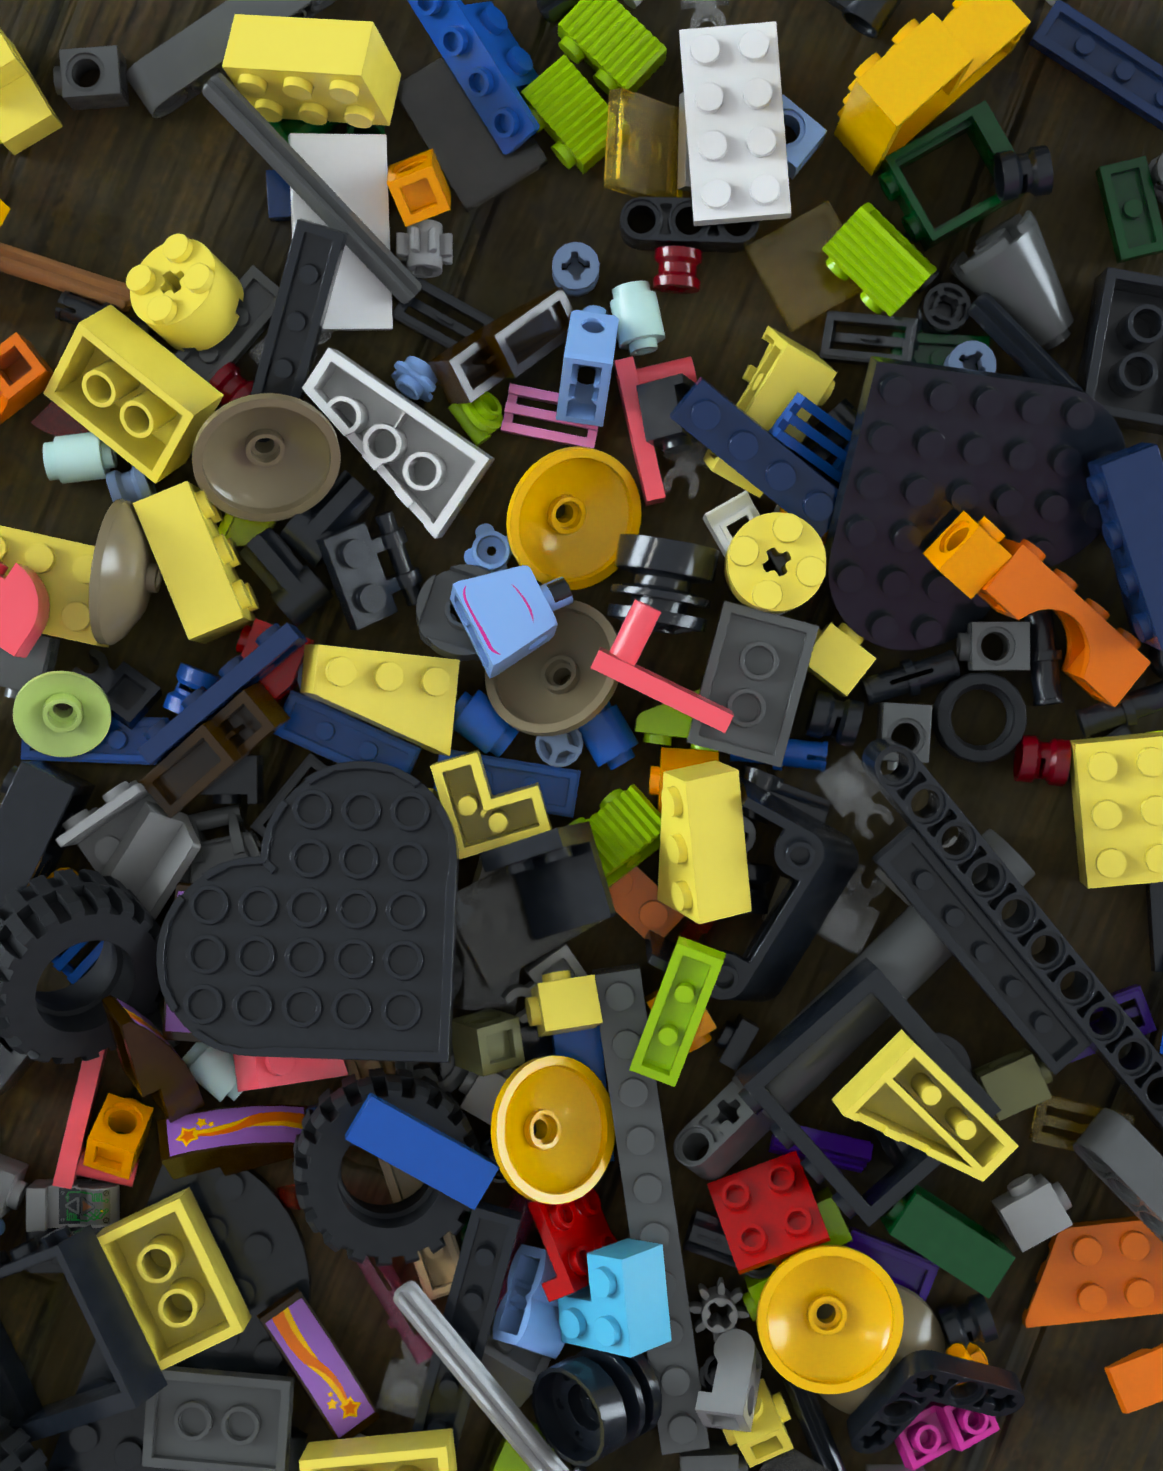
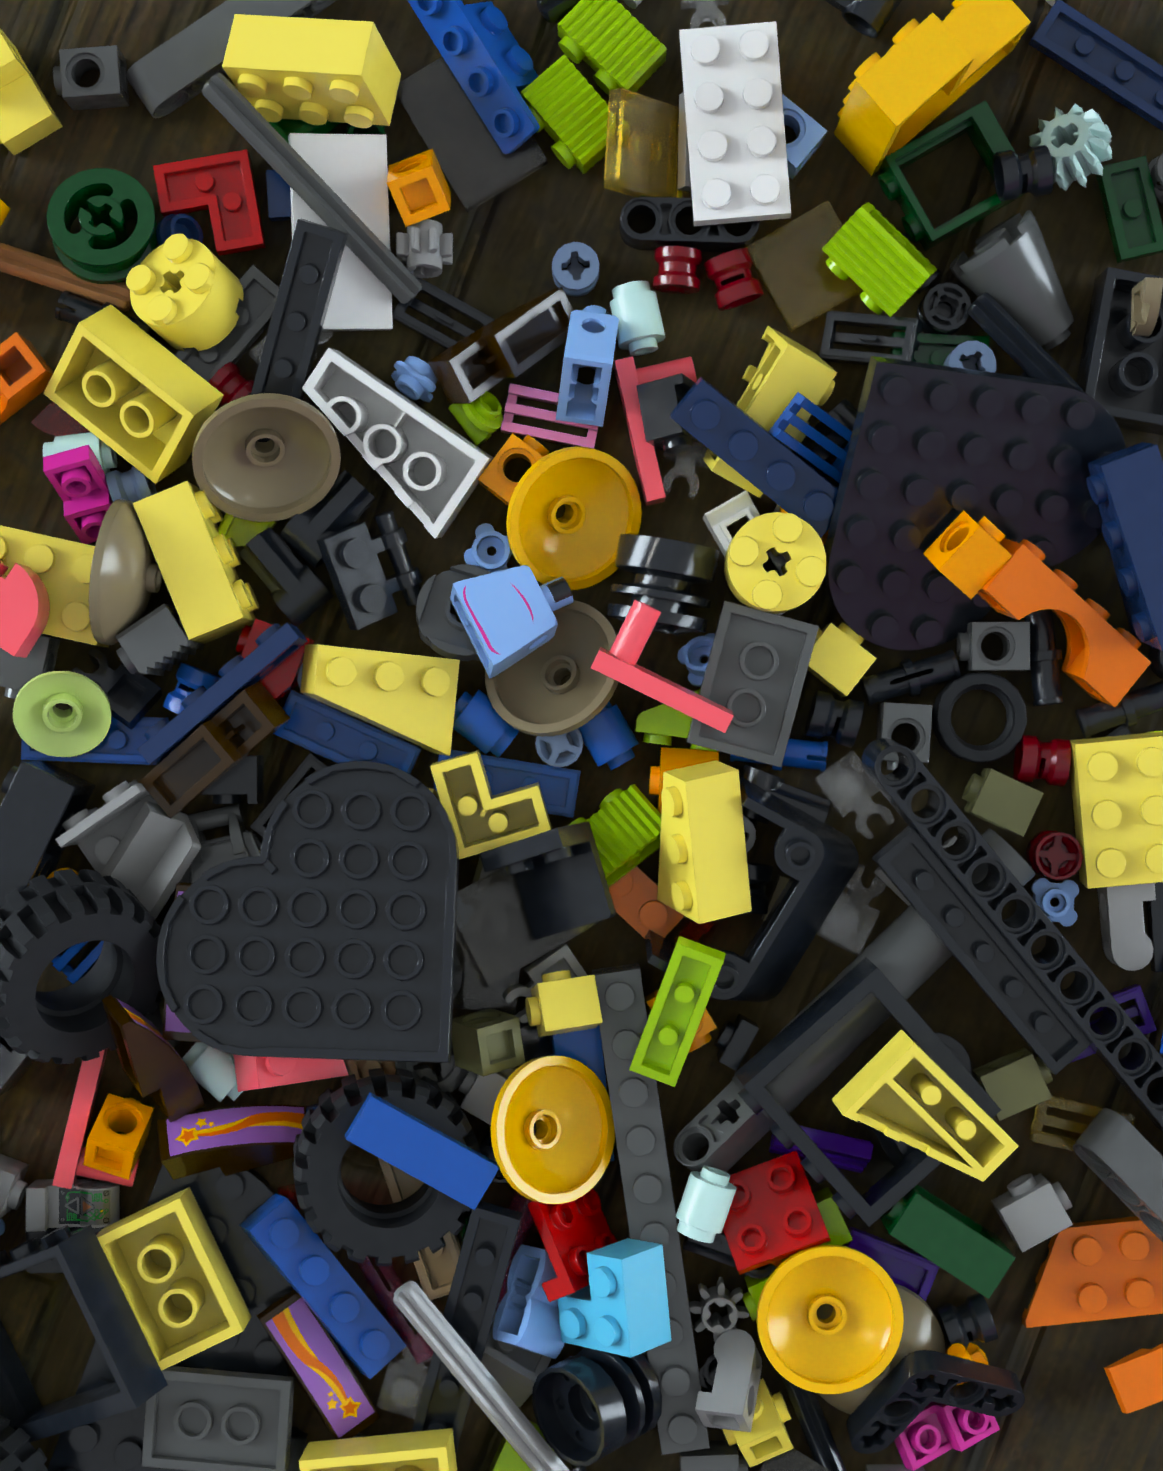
(82, 488): none -> dark pink slope
(112, 201): none -> dark green wheel
(155, 643): none -> dark grey brick
(179, 224): none -> dark blue plate
(223, 186): none -> red plate
(323, 1284): none -> blue arch
(493, 477): none -> light orange brick
(692, 654): none -> light blue plate
(705, 1204): none -> light aqua brick
(733, 279): none -> dark red wheel
(1001, 801): none -> olive brick
(1064, 854): none -> dark red wheel
(1064, 892): none -> light blue plate
(1075, 143): none -> light aqua gear
(1124, 925): none -> light grey leg
(1145, 306): none -> dark tan tile

